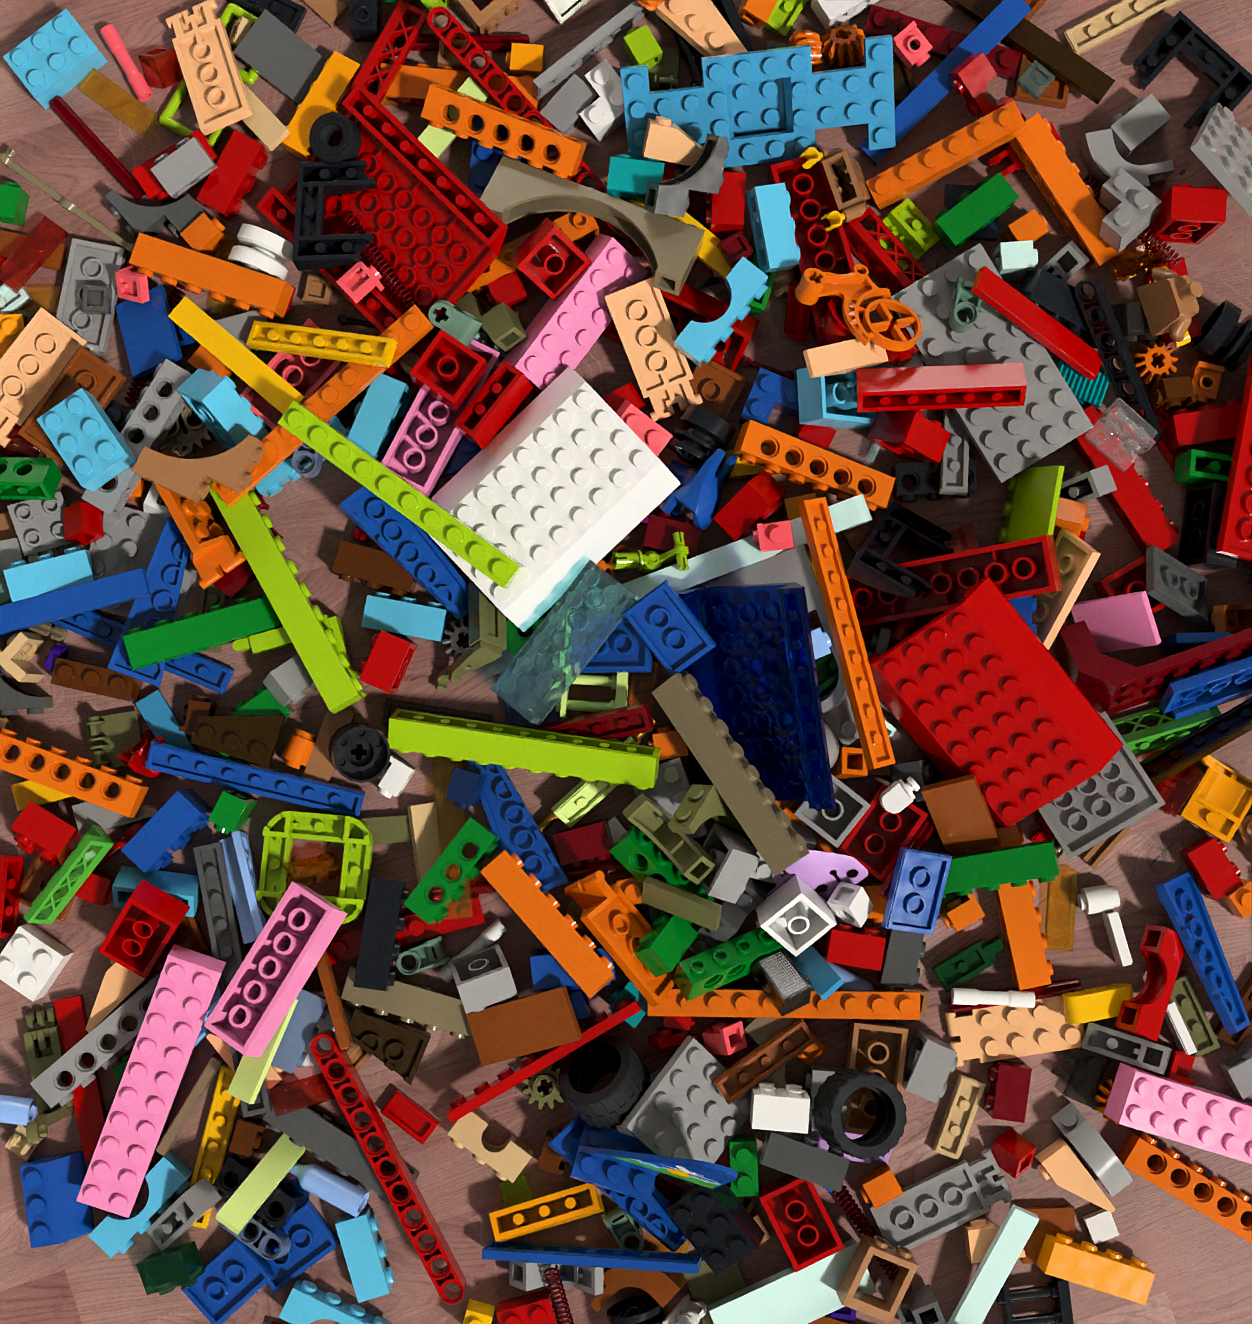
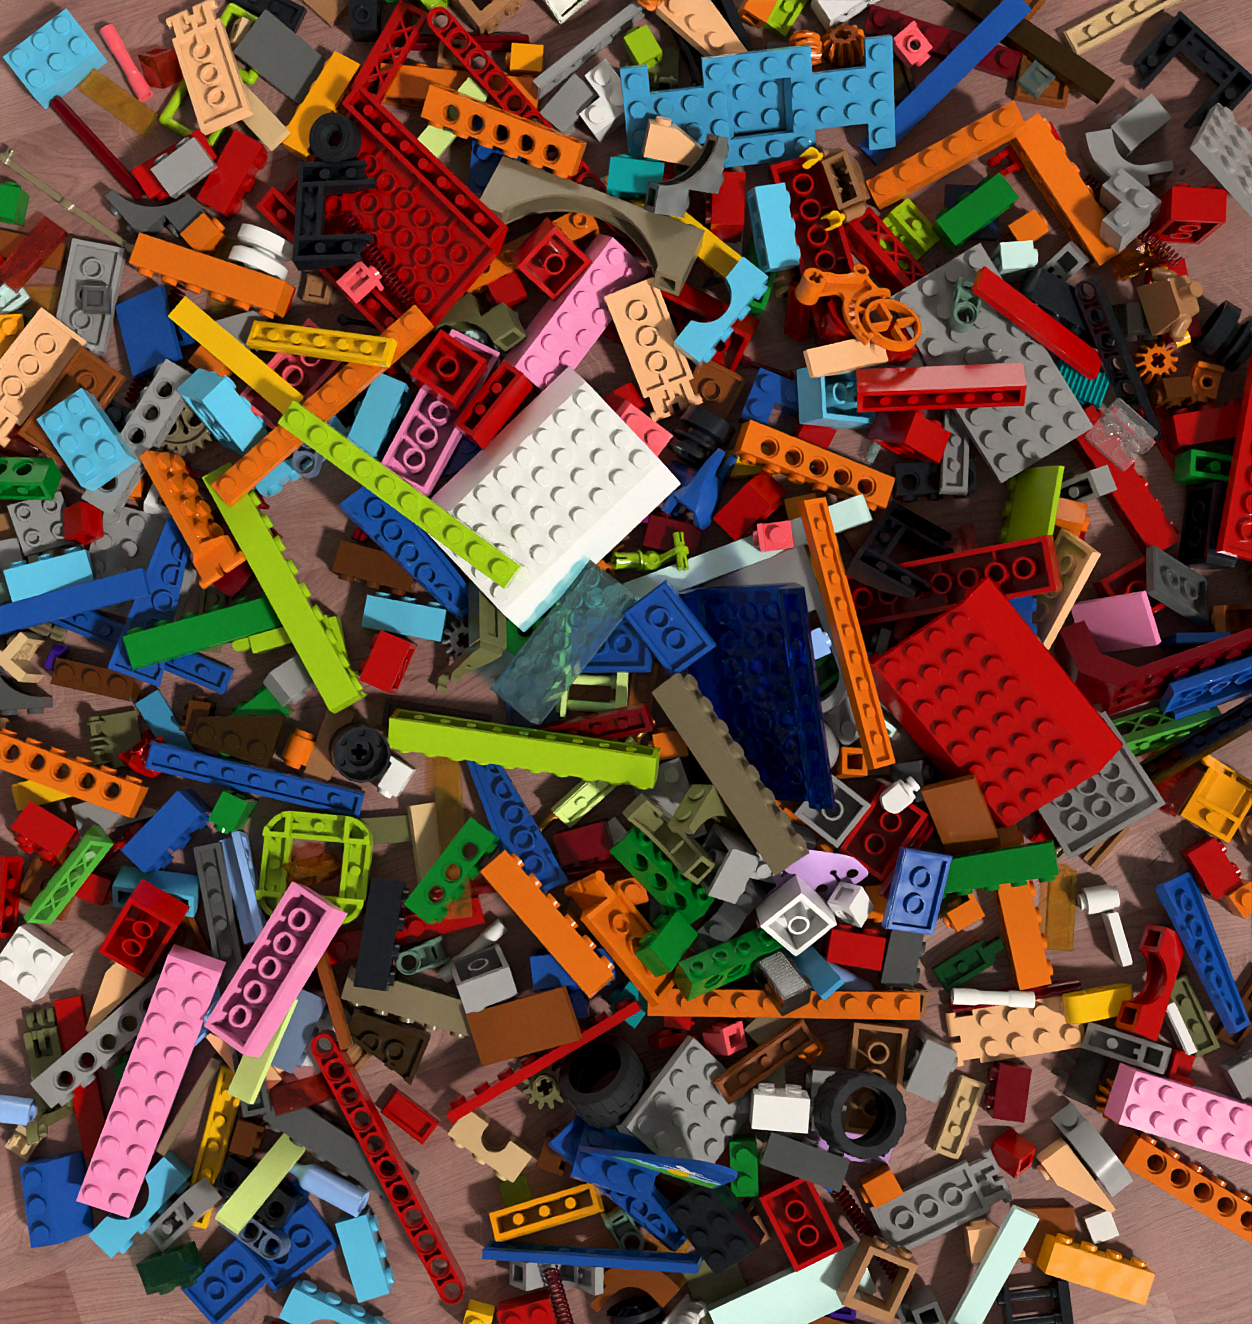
(132, 285): coral bracket -> none
(192, 476): medium nougat arch -> none
(459, 323): sand green piece -> none
(465, 788): dark blue brick -> none
(681, 903): olive tile -> none
(734, 248): dark red tile -> none
(971, 81): red arch -> none

